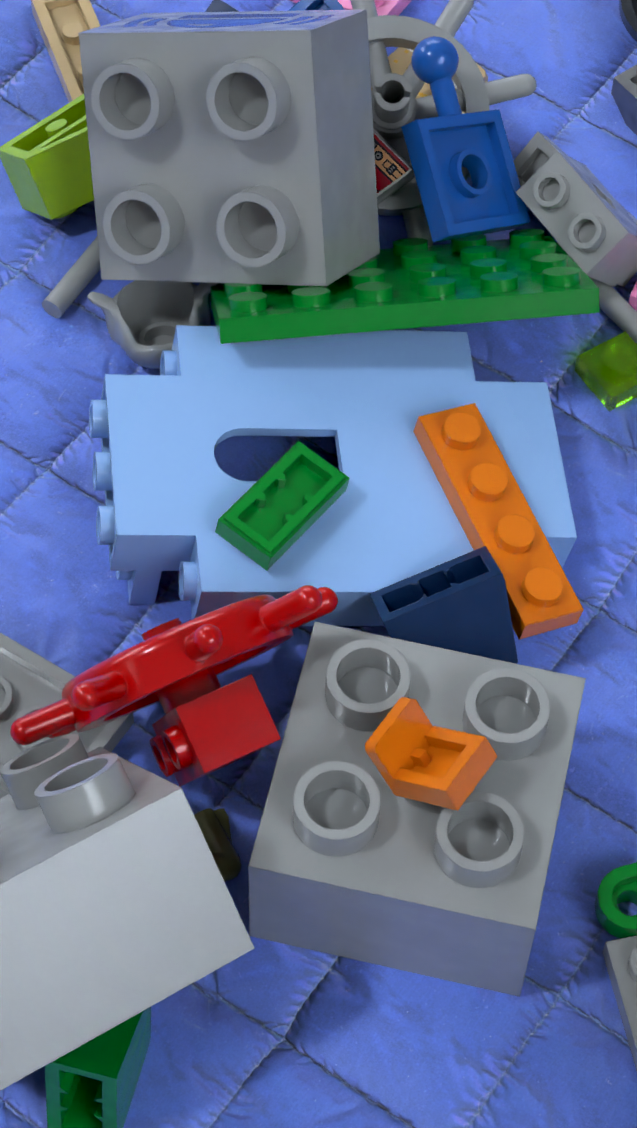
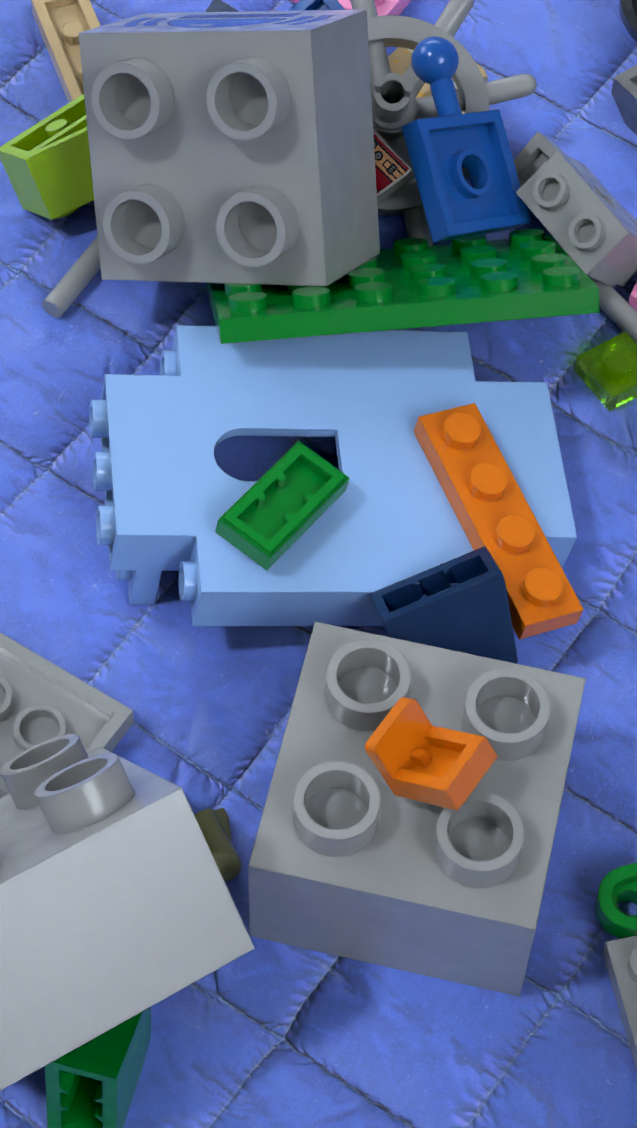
(146, 315): light grey hair -> none
(179, 668): red piece -> none

